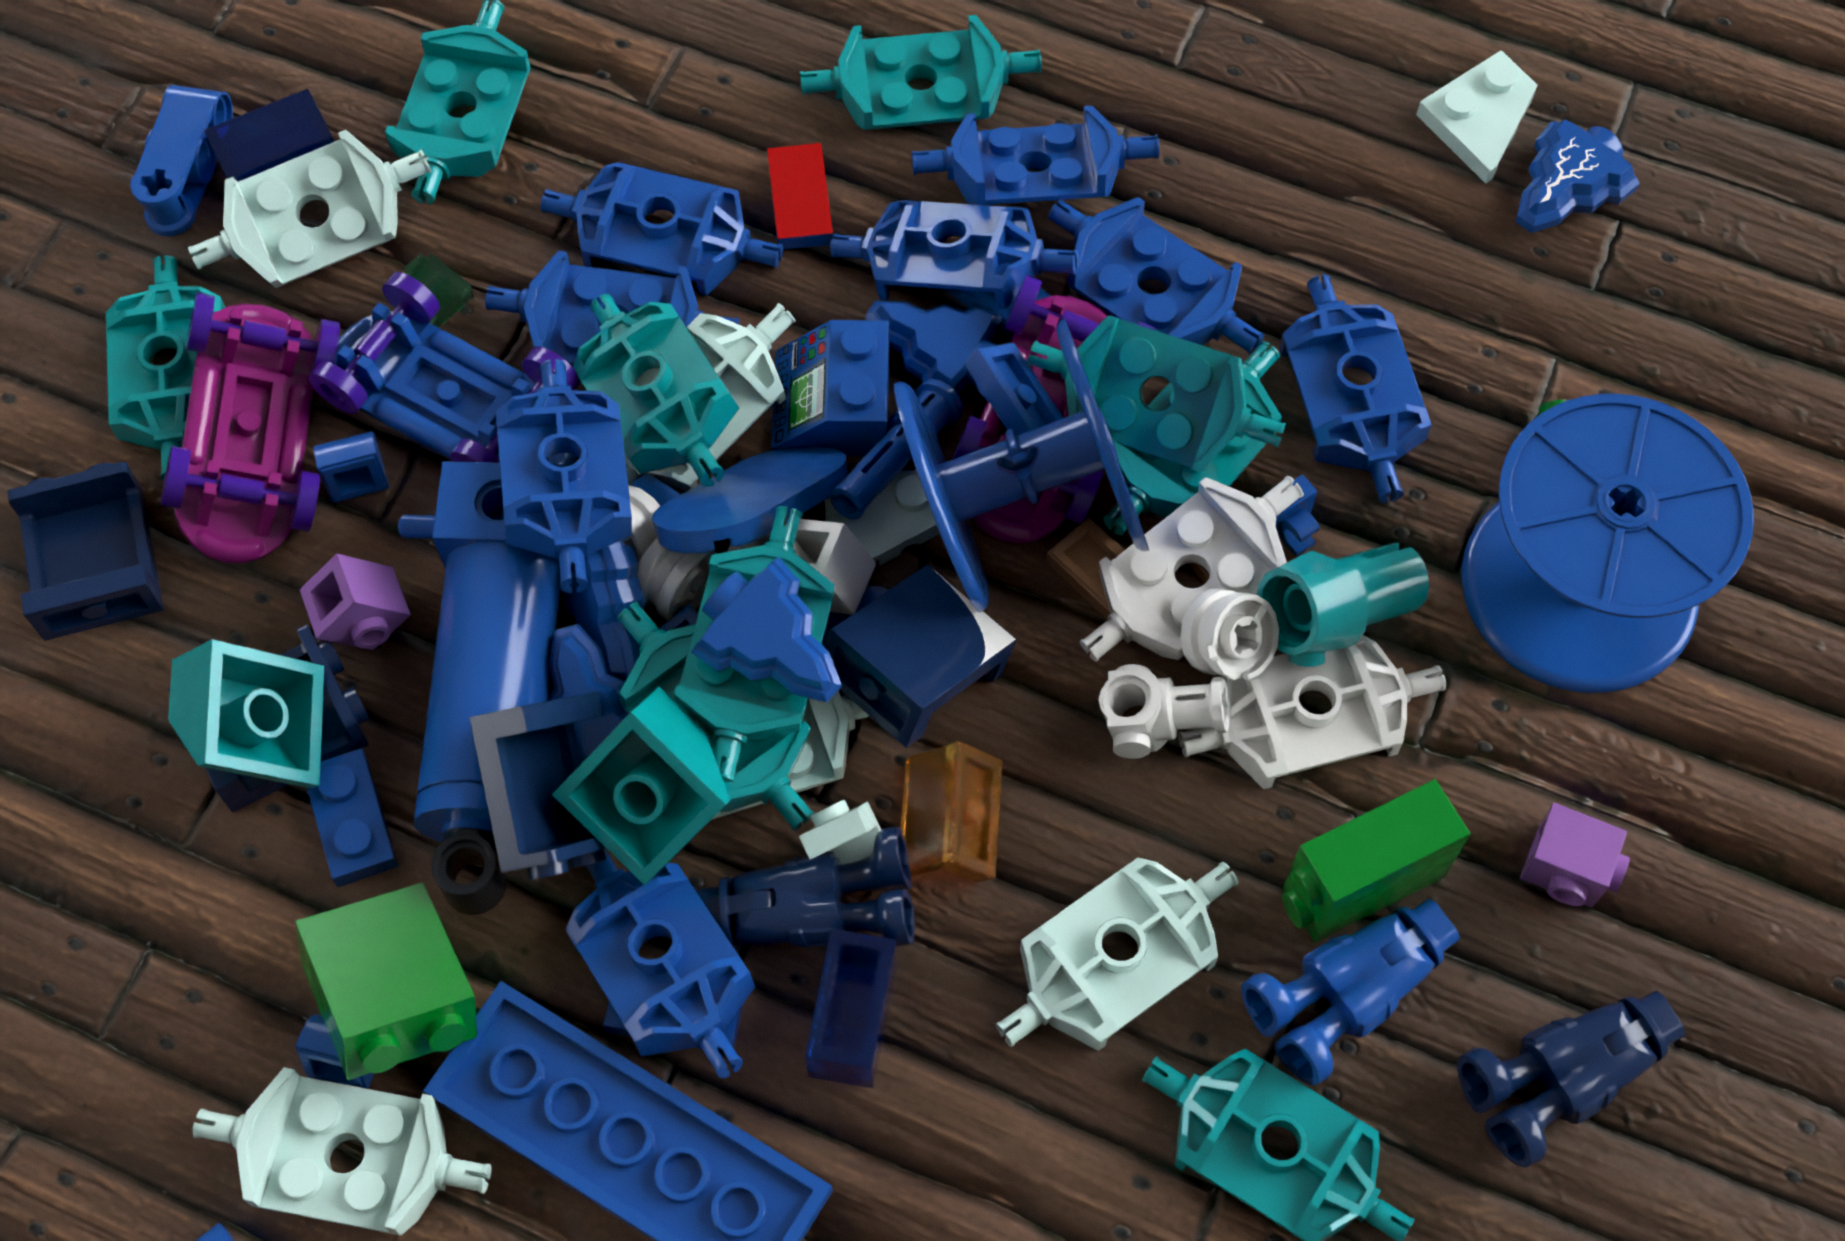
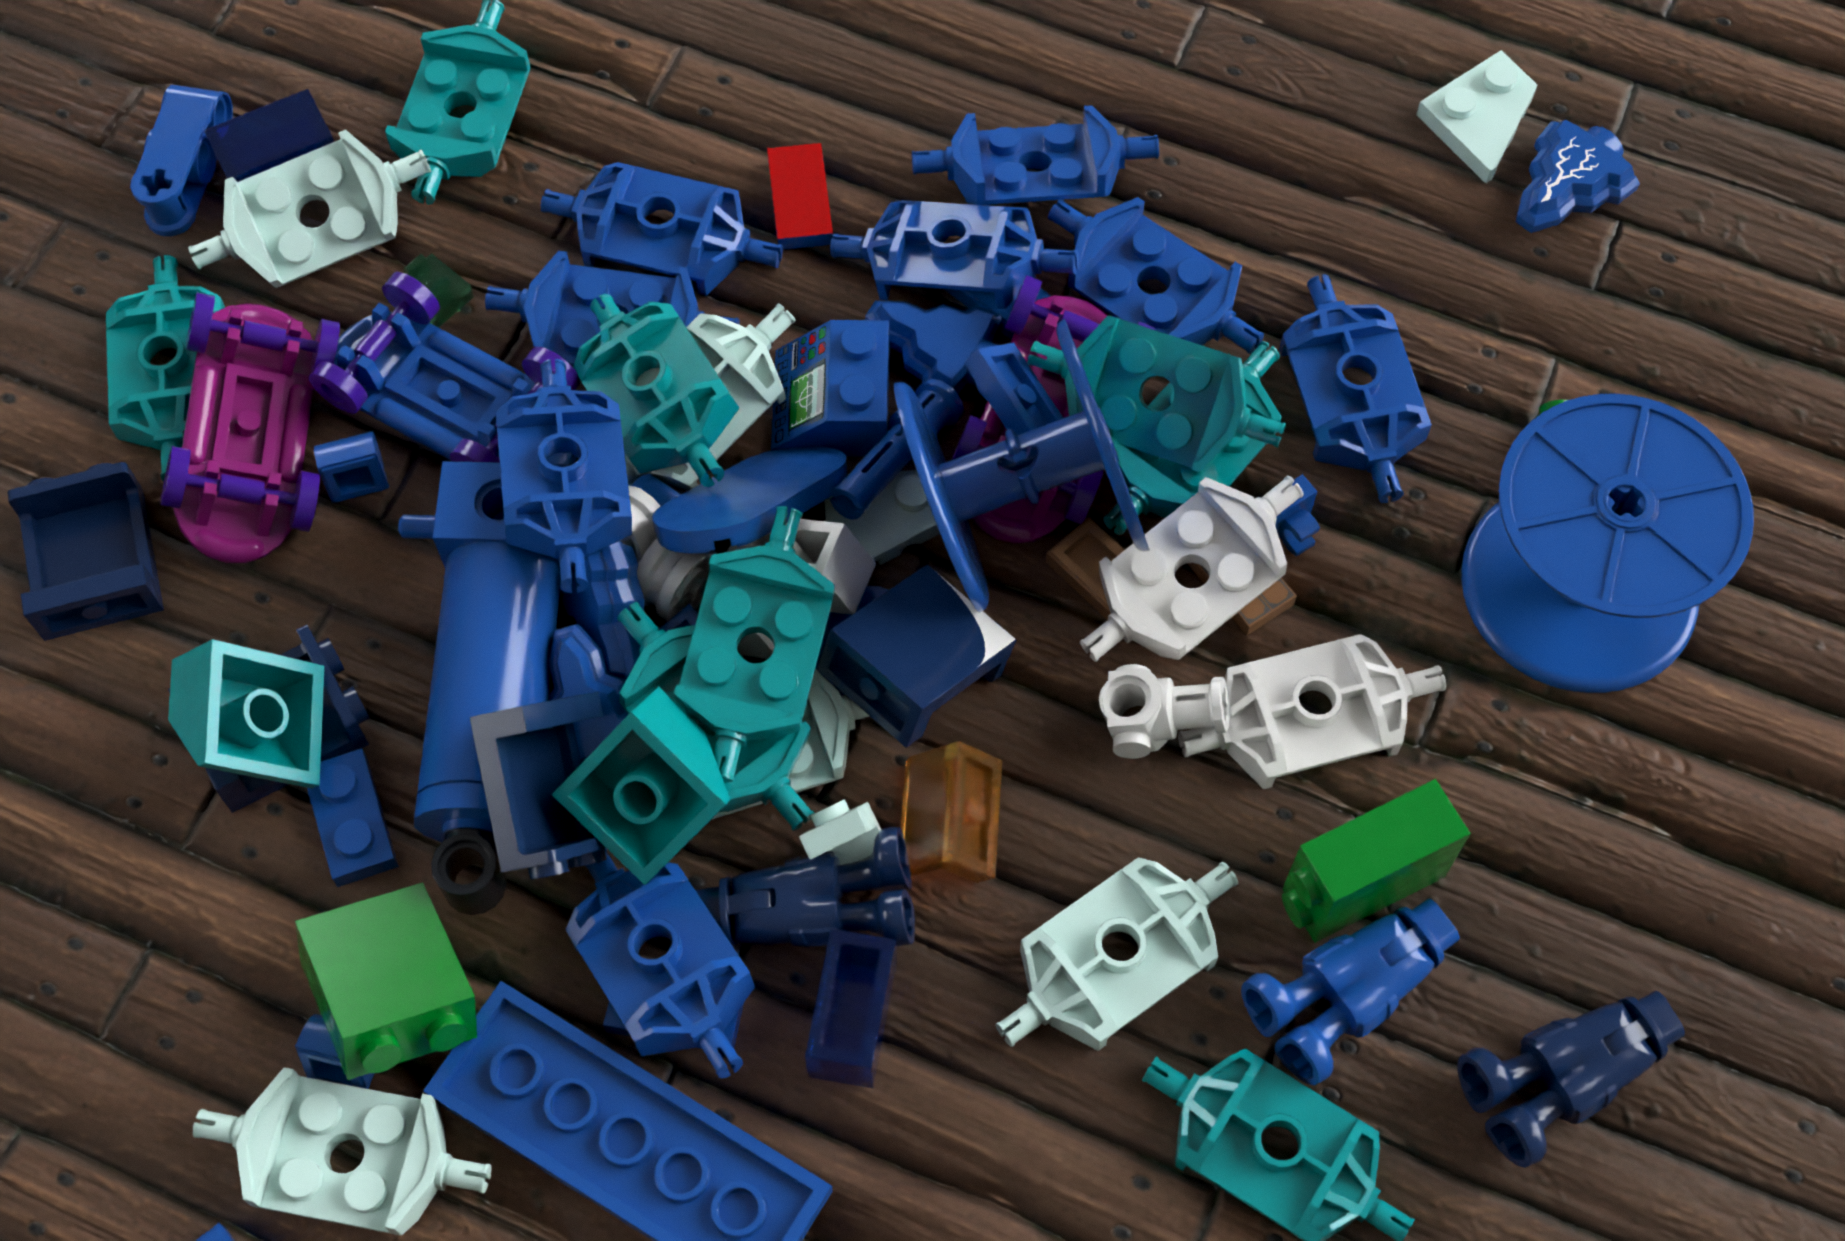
(354, 602): medium lavender brick -> none
(767, 634): blue rock -> none
(960, 63): teal plate -> none
(1229, 634): white wheel -> none
(1330, 601): teal piece -> none
(1575, 857): medium lavender brick -> none

